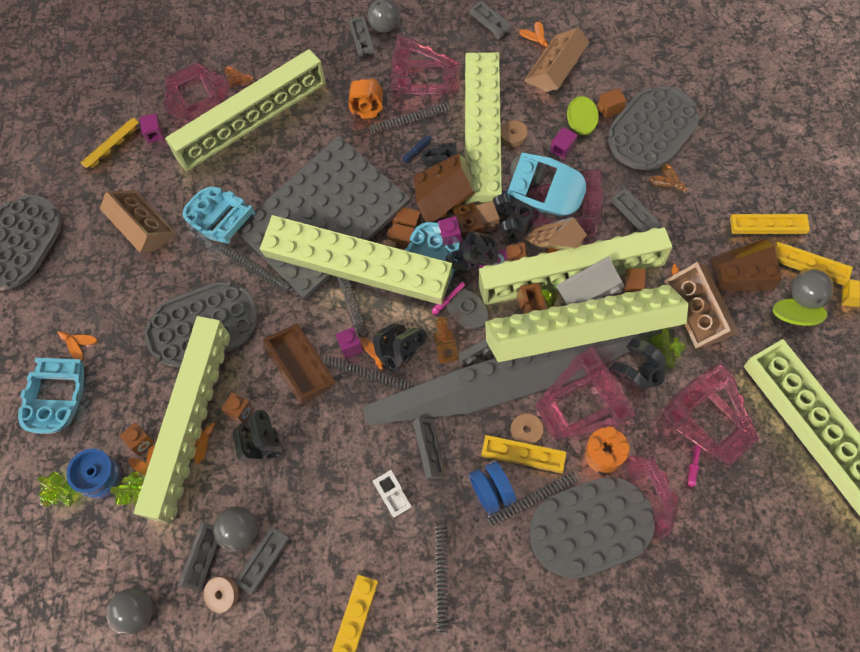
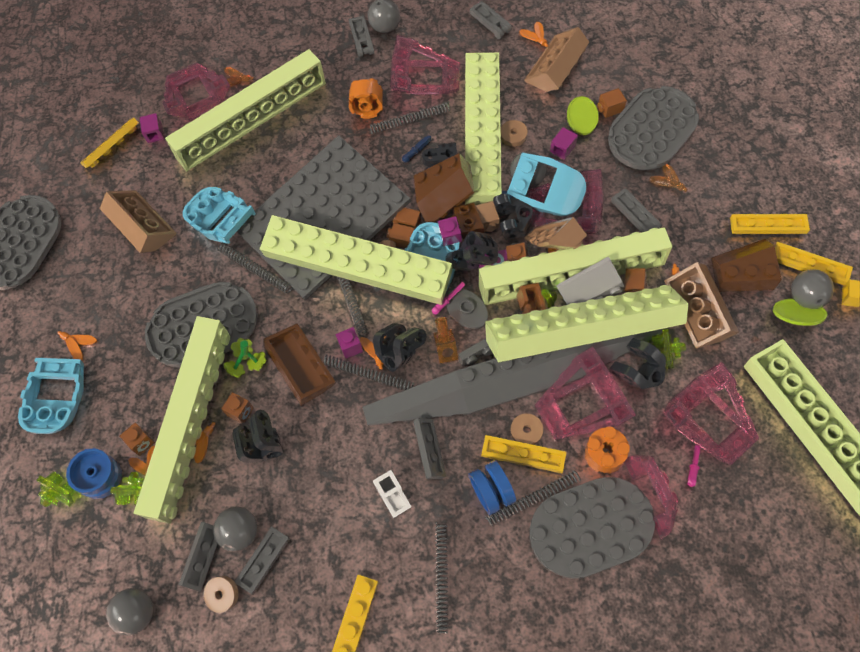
(243, 350): none -> lime plant

